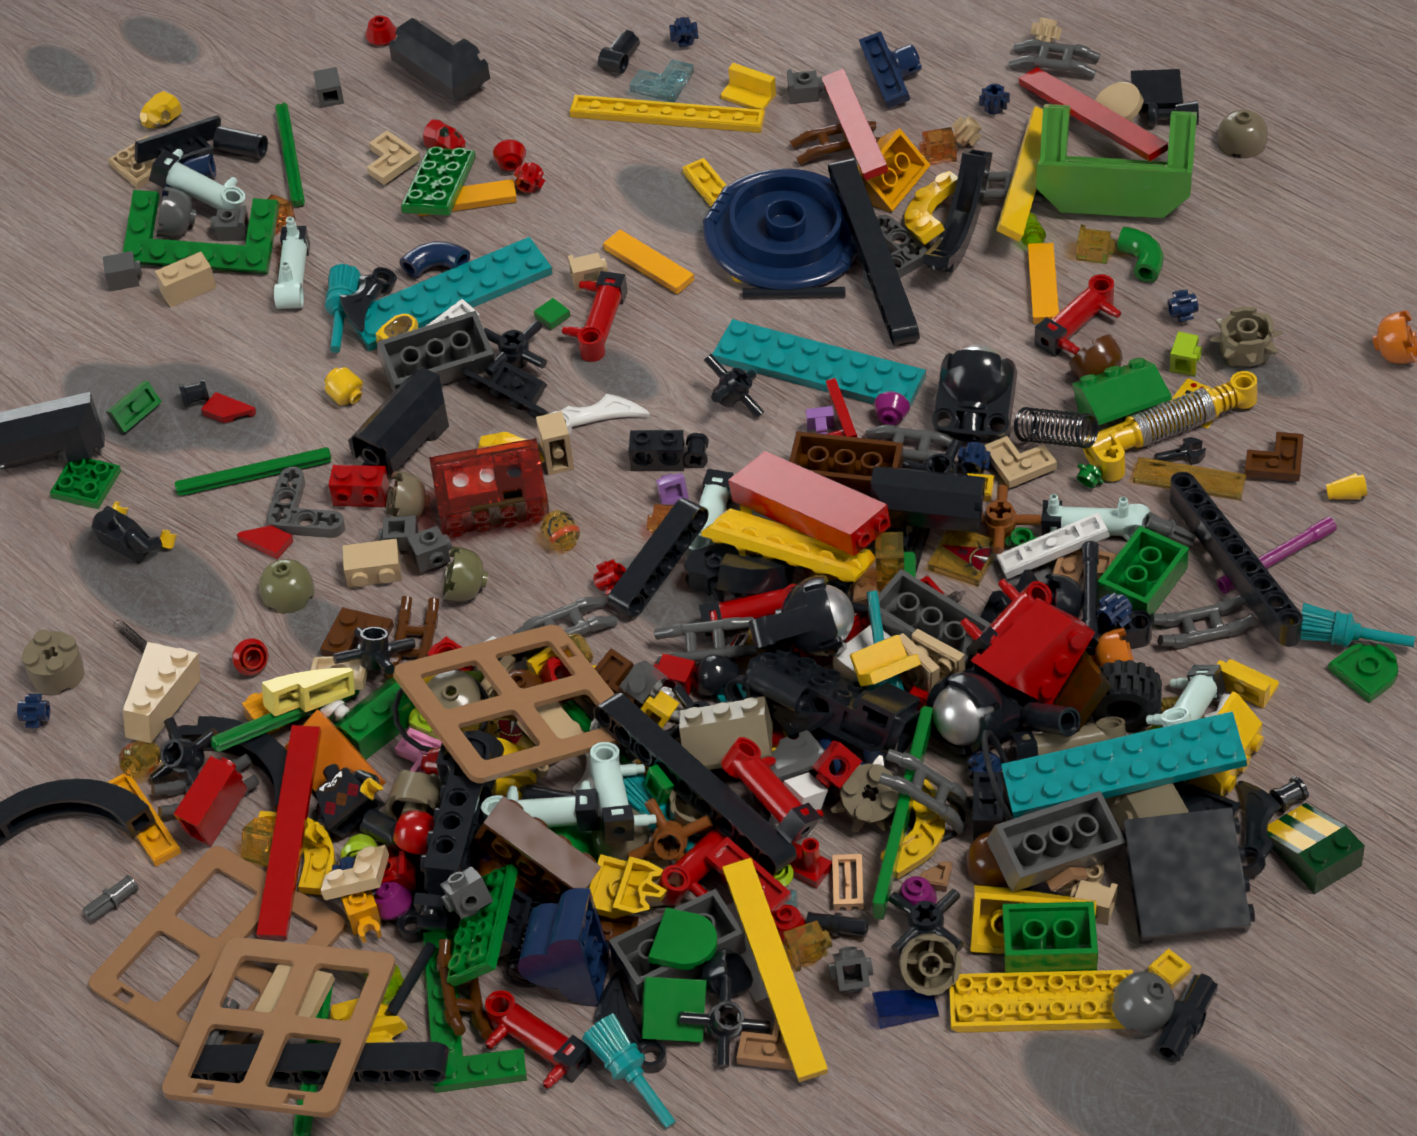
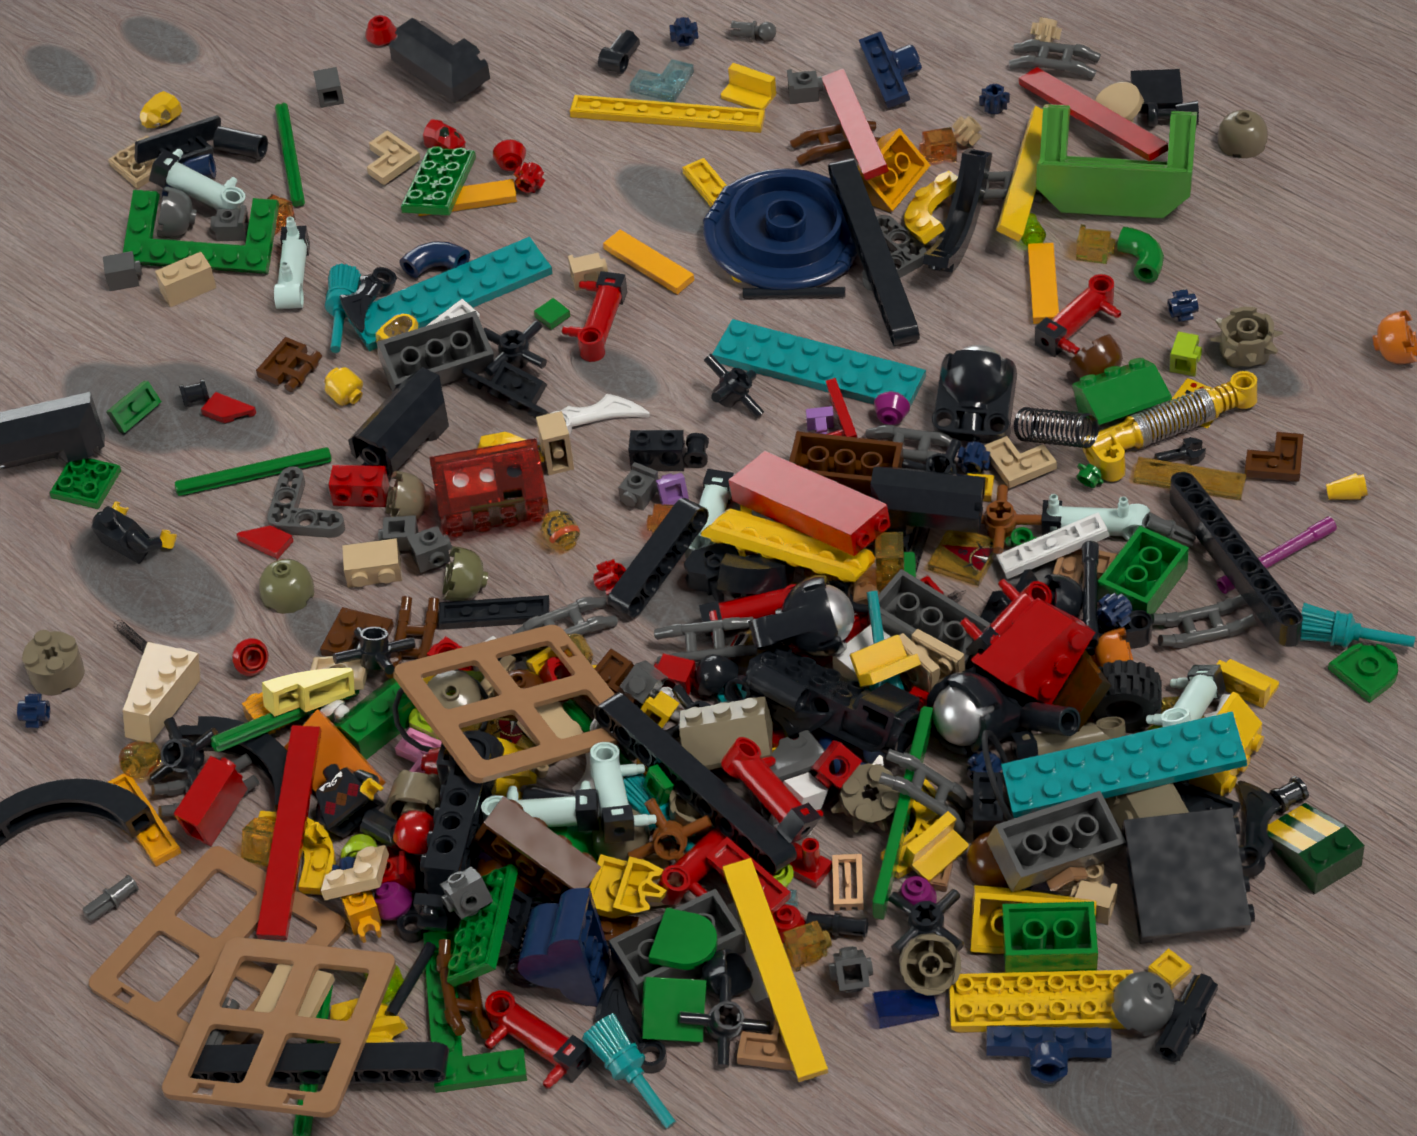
(282, 361): none -> reddish brown plate
(491, 612): none -> black tile
(638, 486): none -> dark grey brick
(766, 30): none -> dark grey pin
(935, 848): none -> yellow panel
(1049, 1047): none -> dark blue plate

